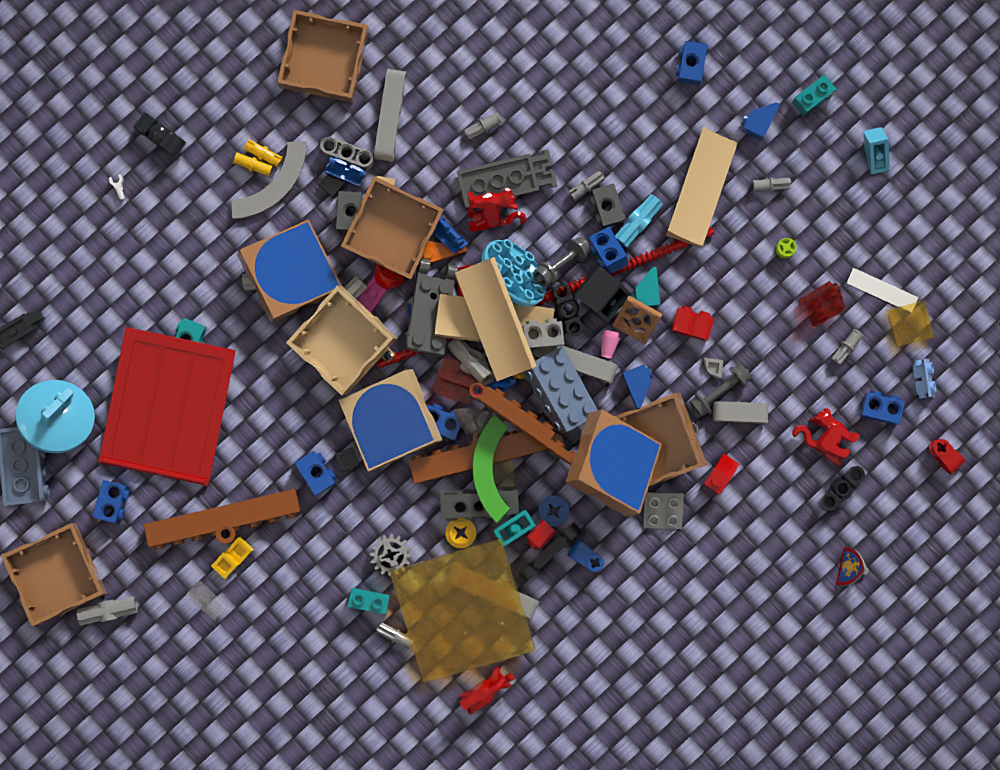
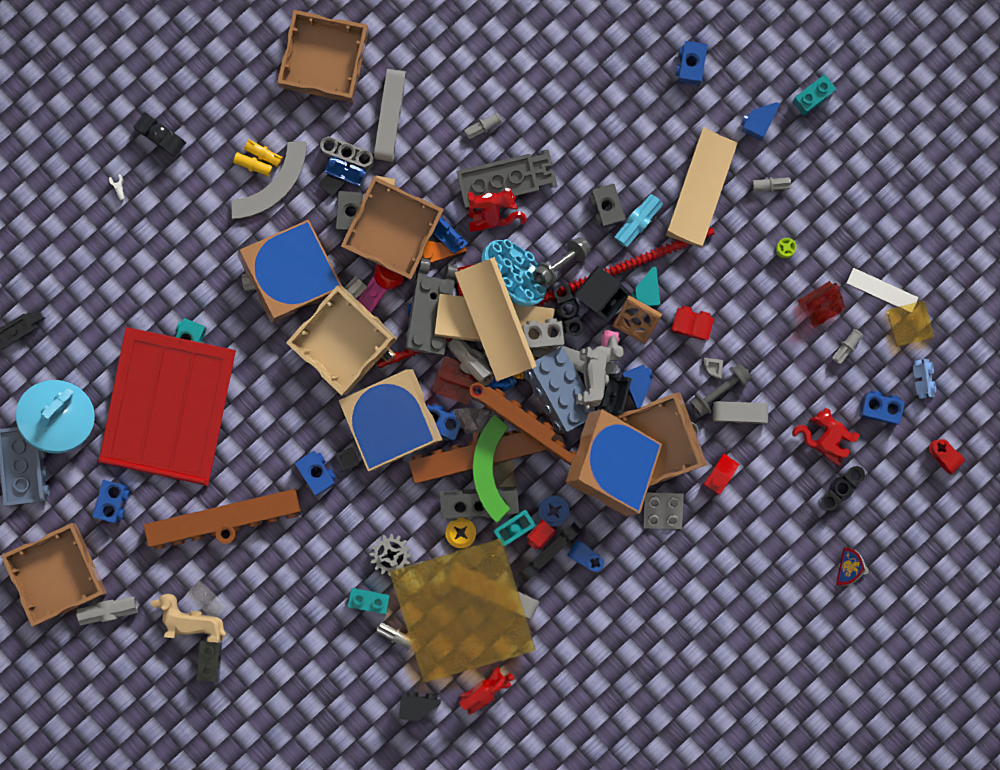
(187, 624): none -> tan animal
(209, 661): none -> pearl dark grey brick
(232, 557): yellow slope -> none
(416, 707): none -> black slope
(586, 185): light grey axle -> none
(595, 371): none -> light grey animal
(611, 249): blue brick -> none
(615, 394): none -> black hinge
(876, 150): medium azure slope -> none

